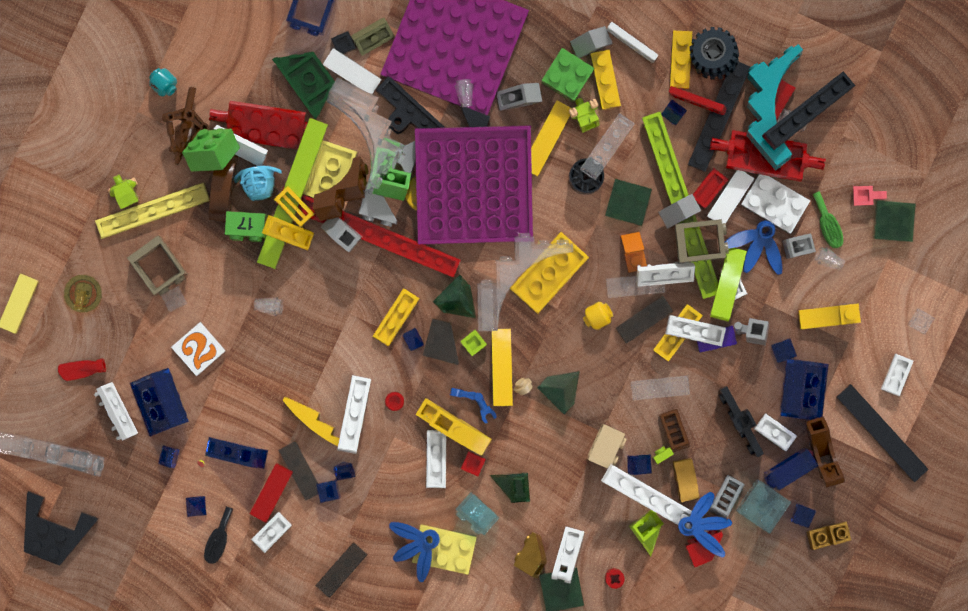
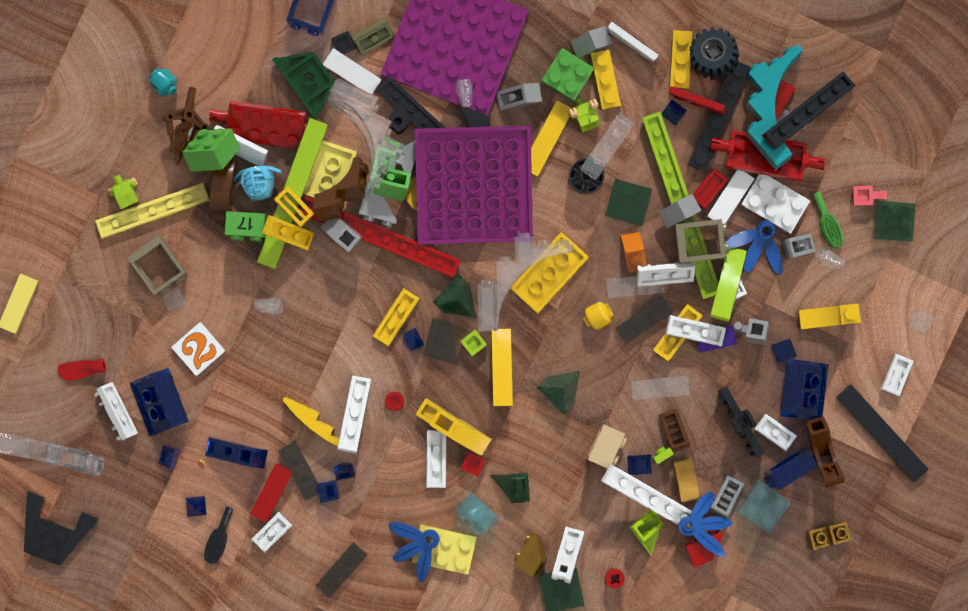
(82, 293): clear yellow shield -> none
(478, 397): blue piece -> none
(523, 386): tan plate -> none
(803, 515): clear blue slope -> none

